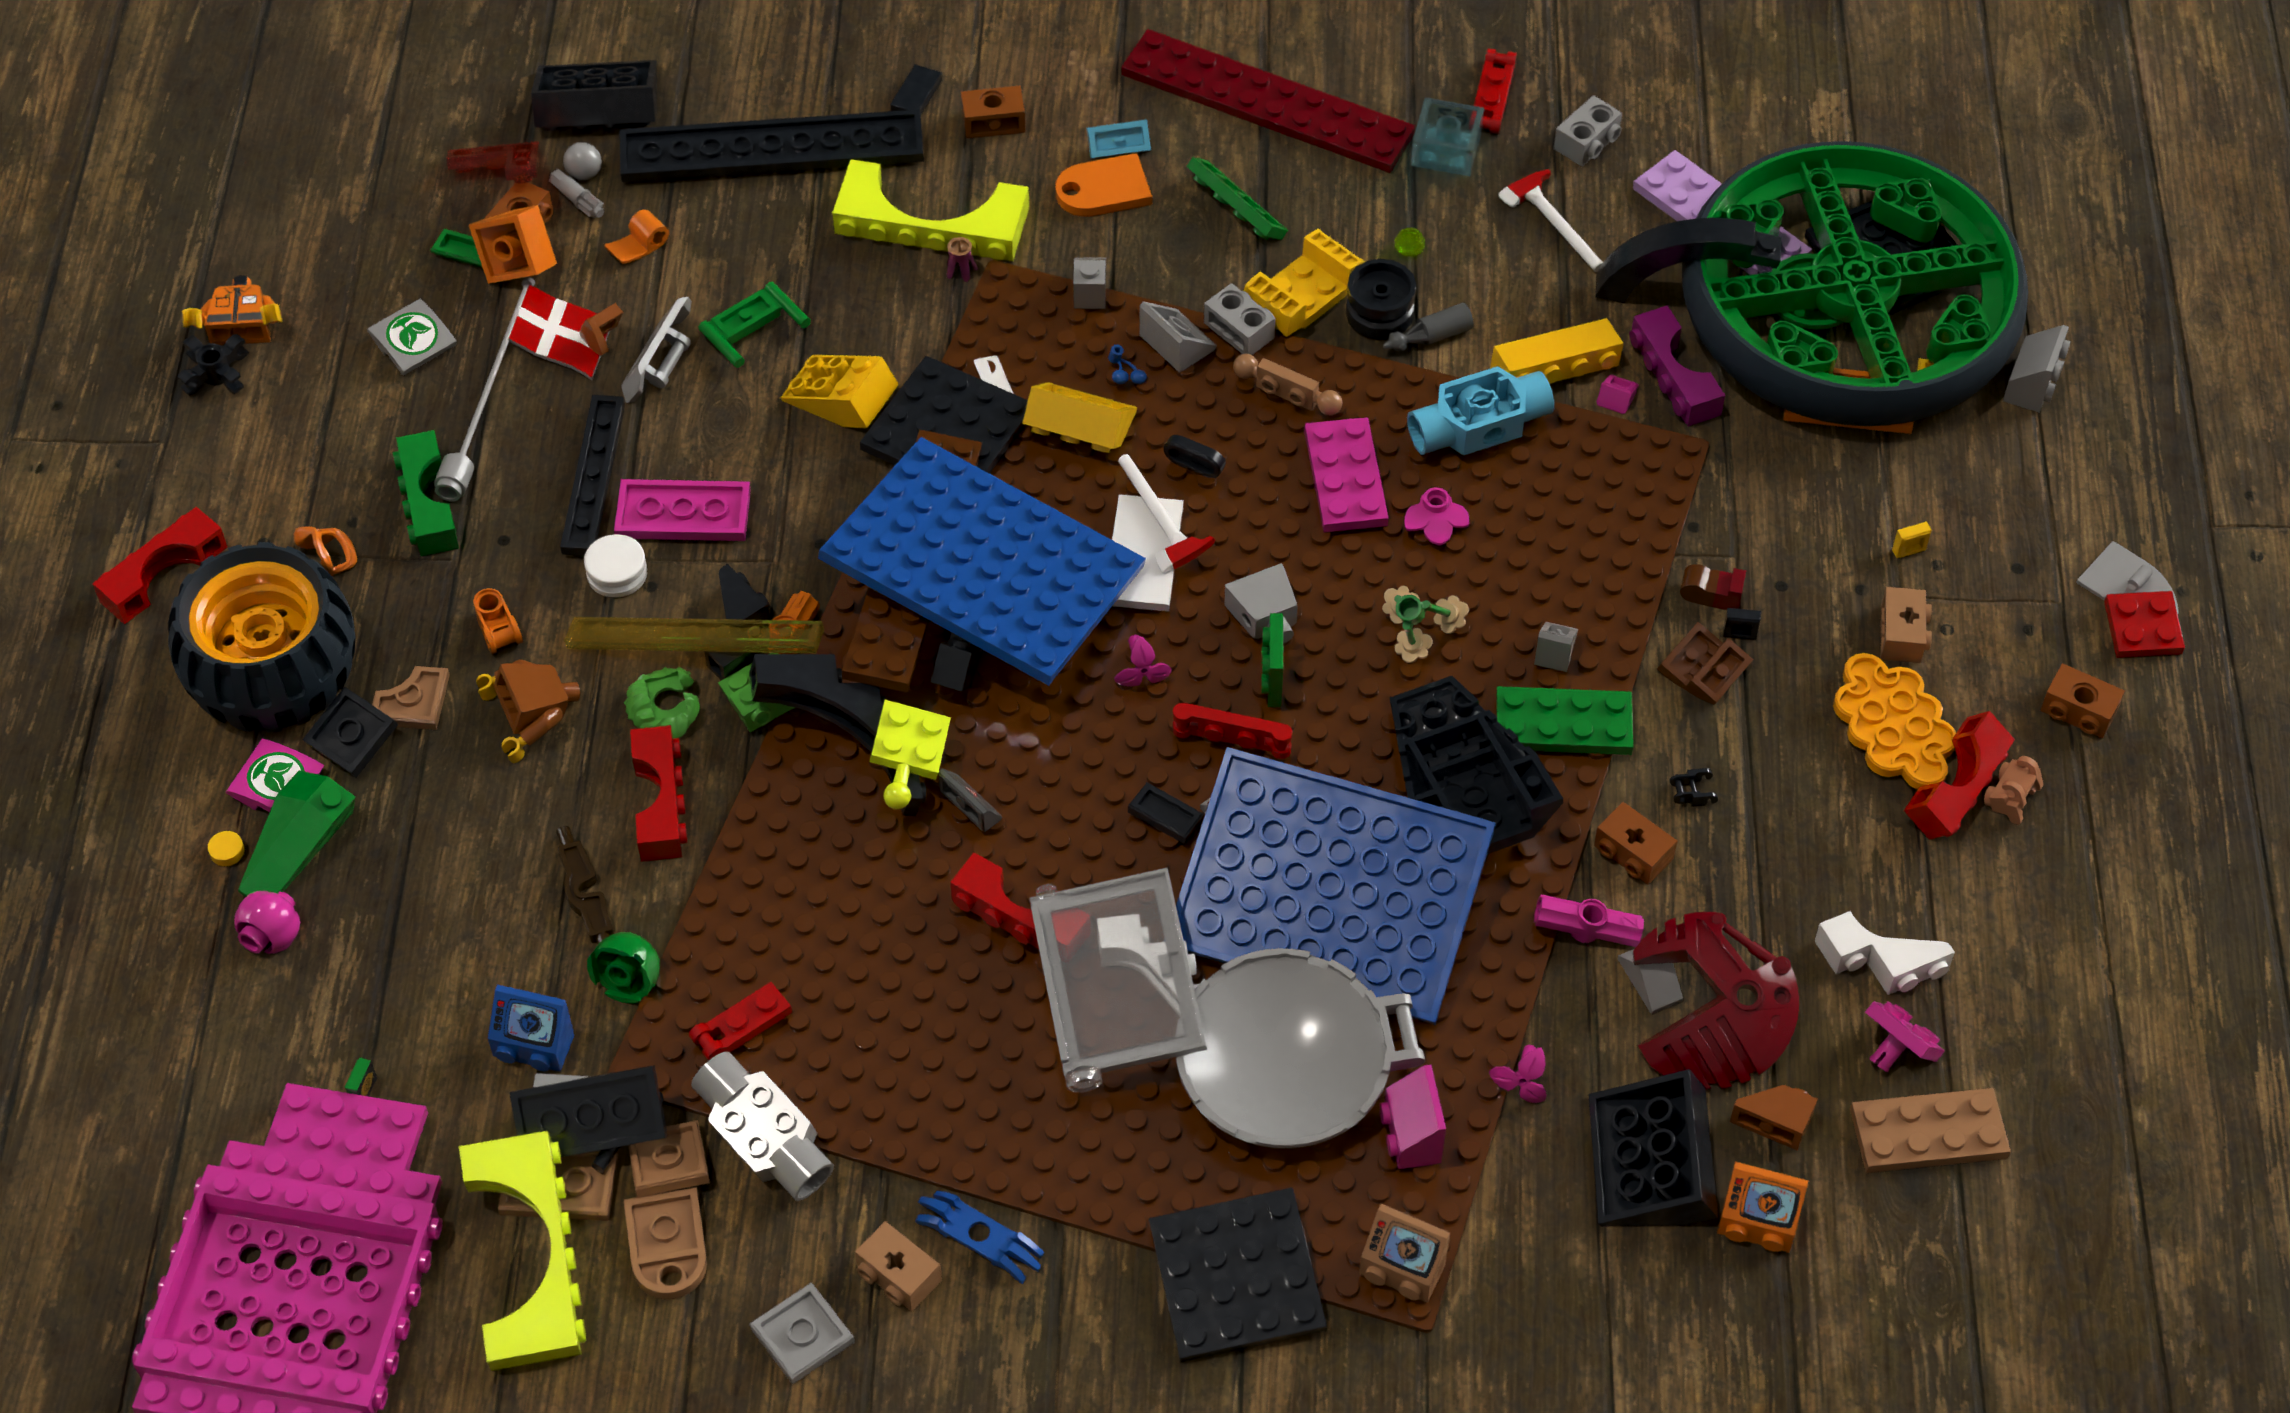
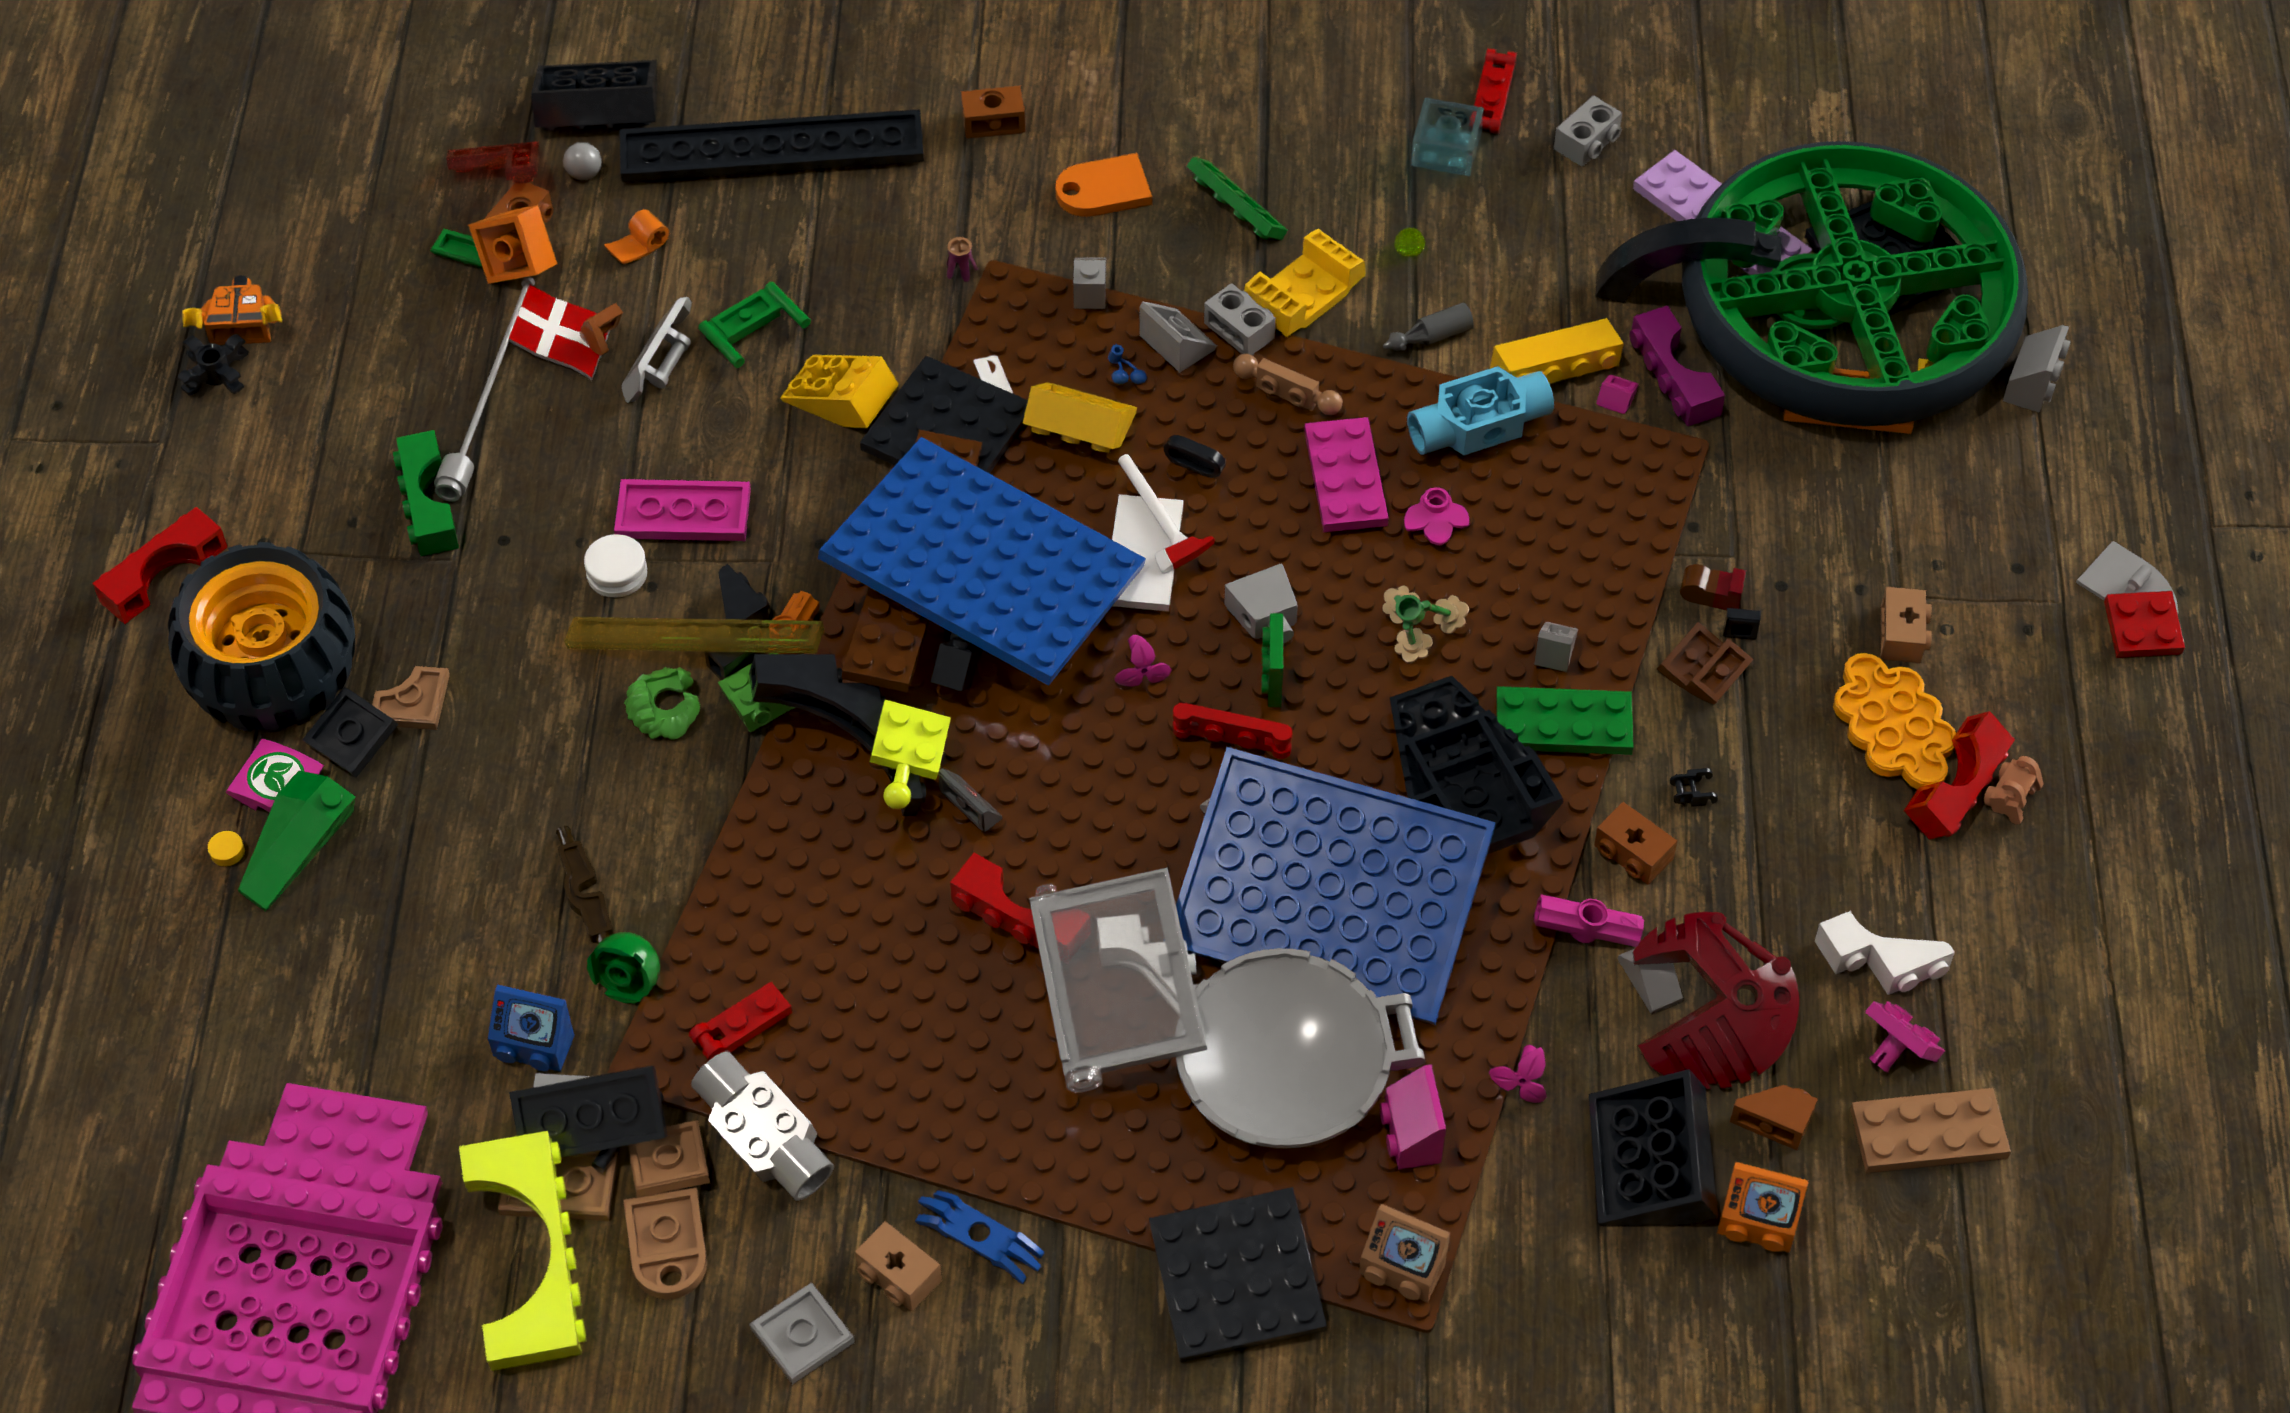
(267, 918): dark pink plant -> none
(315, 538): orange piece -> none
(361, 1078): tile -> none
(412, 336): slope -> none
(497, 625): orange piece -> none
(531, 700): dark orange torso -> none
(581, 197): light grey piece -> none
(592, 474): black plate -> none
(659, 826): red arch -> none
(867, 214): neon yellow arch -> none
(917, 89): black tile -> none
(1118, 138): medium azure plate -> none
(1165, 813): black tile -> none
(1268, 100): dark red plate -> none
(1380, 298): black wheel -> none
(1530, 189): white piece -> none
(1911, 540): yellow tile -> none
(2082, 700): dark orange brick -> none

